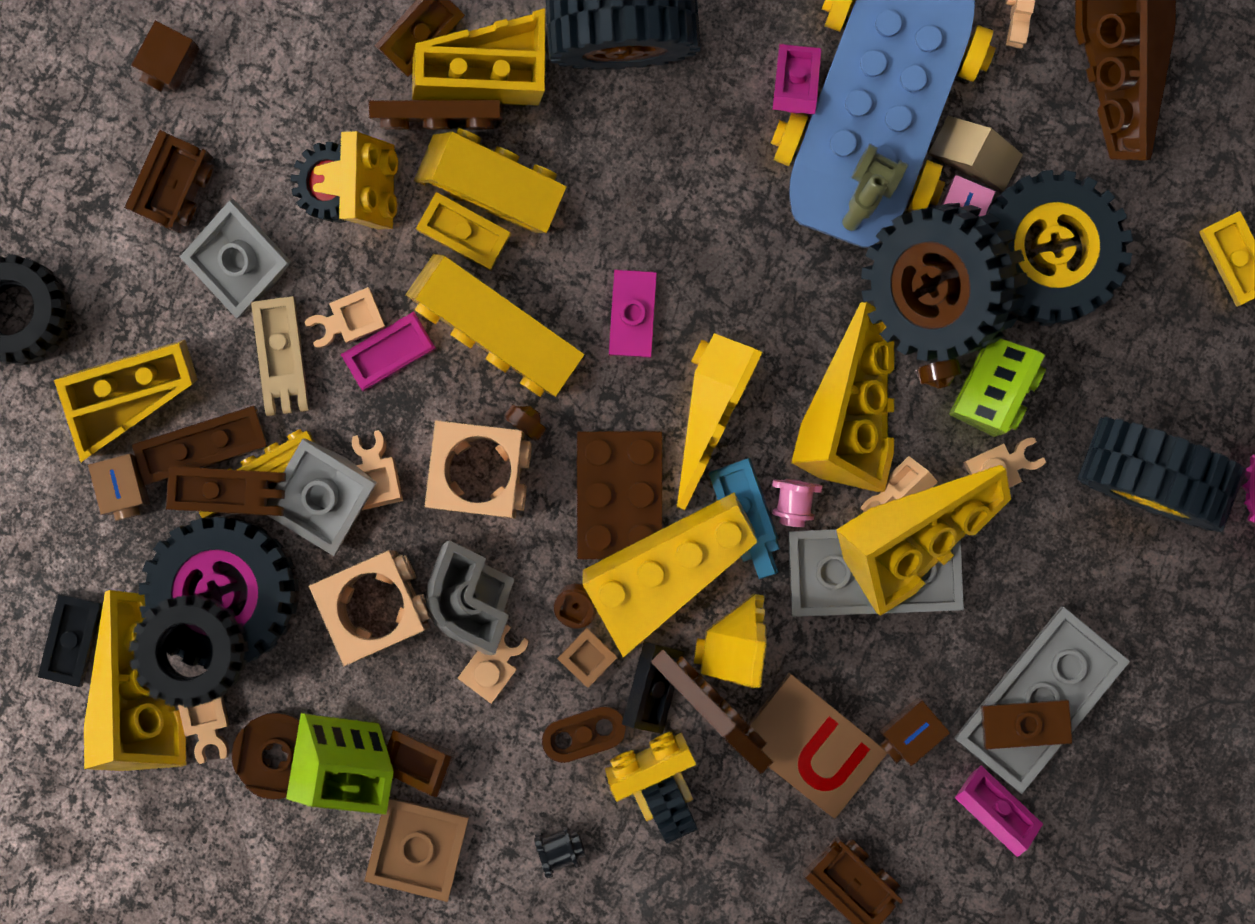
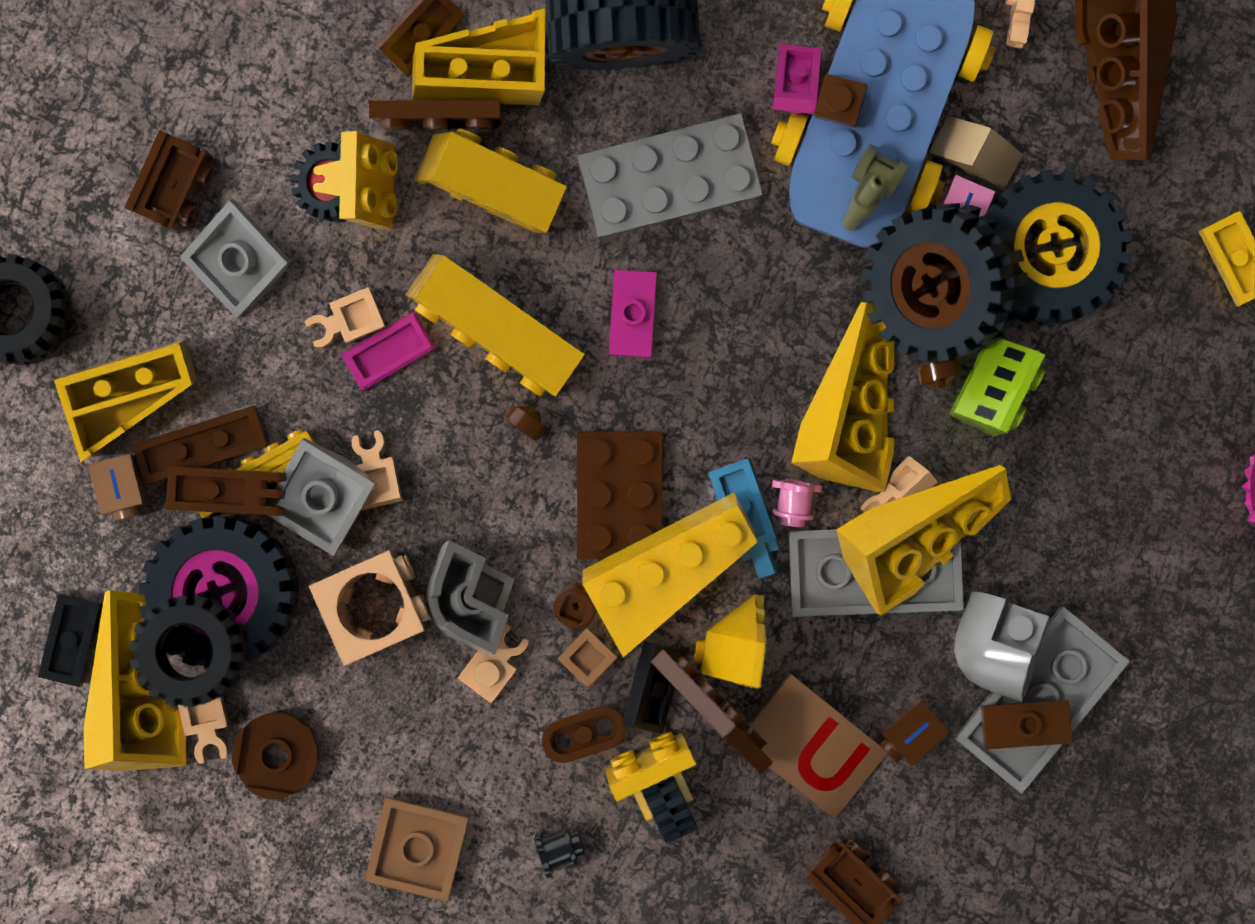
(164, 58): reddish brown brick -> none
(280, 354): tan hinge -> none
(340, 765): lime slope -> none
(419, 762): reddish brown slope -> none
(453, 440): light nougat brick -> none
(463, 231): yellow plate -> none
(669, 176): none -> light grey plate
(716, 390): yellow wedge -> none
(840, 100): none -> reddish brown plate
(999, 644): none -> light grey brick
(999, 811): dark pink plate -> none
(1012, 462): light nougat plate -> none
(1162, 473): black wheel -> none

